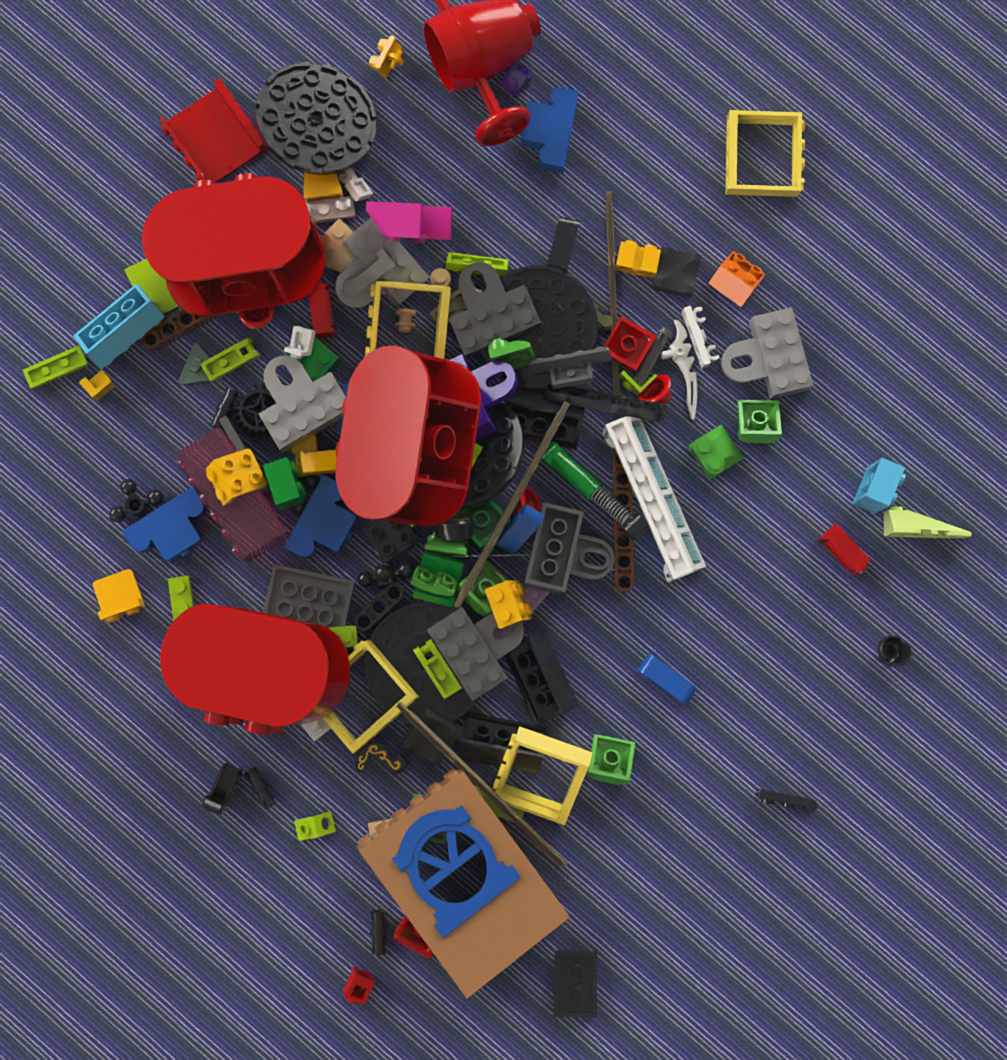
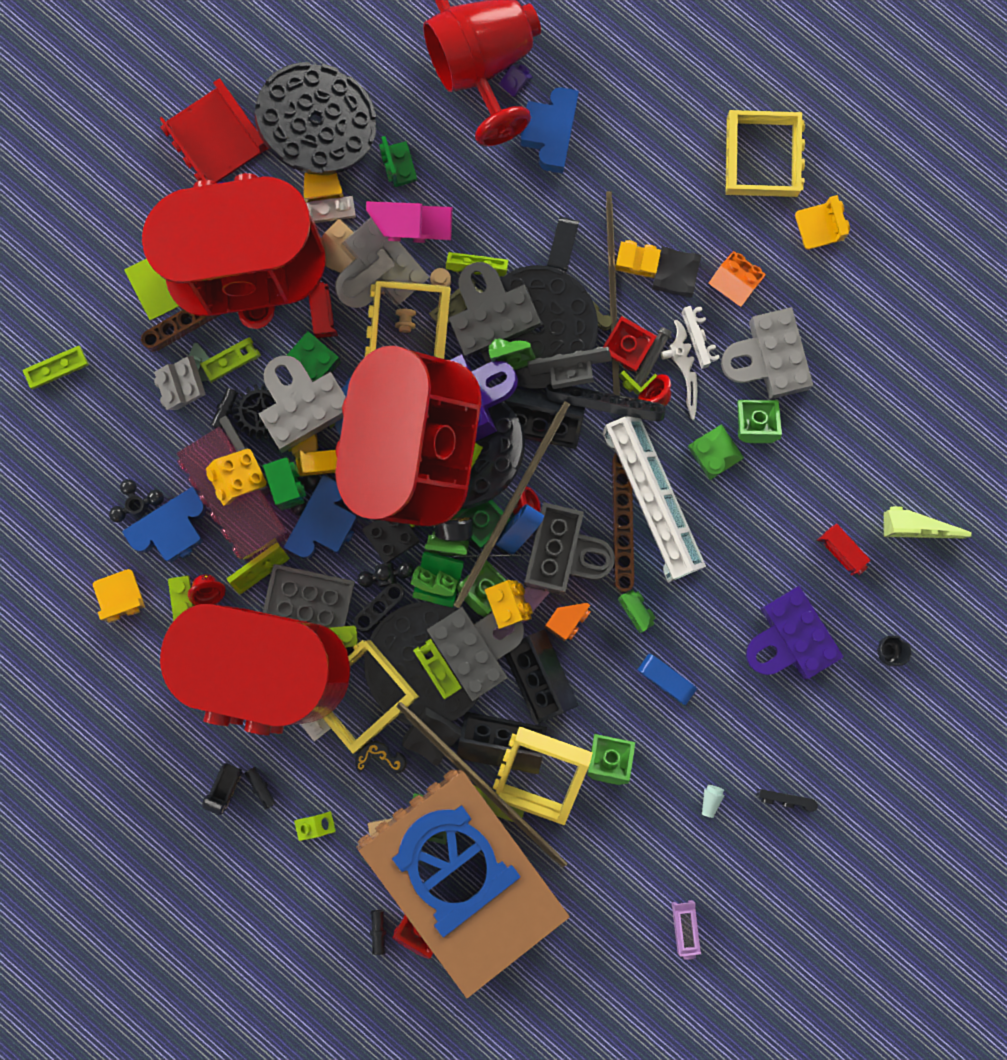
(97, 385): yellow panel -> none
(119, 326): medium azure brick -> none
(179, 383): none -> light grey plate
(206, 590): none -> red hat
(257, 568): none -> lime plate
(301, 342): white bracket -> none
(356, 186): white plate -> none
(358, 994): red brick -> none
(389, 57): yellow hips -> none
(399, 163): none -> green bracket
(557, 459): piece -> none
(566, 618): none -> orange slope
(575, 983): black plate -> none
(633, 605): none -> bright green slope
(686, 929): none -> lavender window
(712, 799): none -> light aqua cone
(795, 635): none -> dark purple brick
(822, 224): none -> yellow bracket
(879, 486): medium azure brick -> none

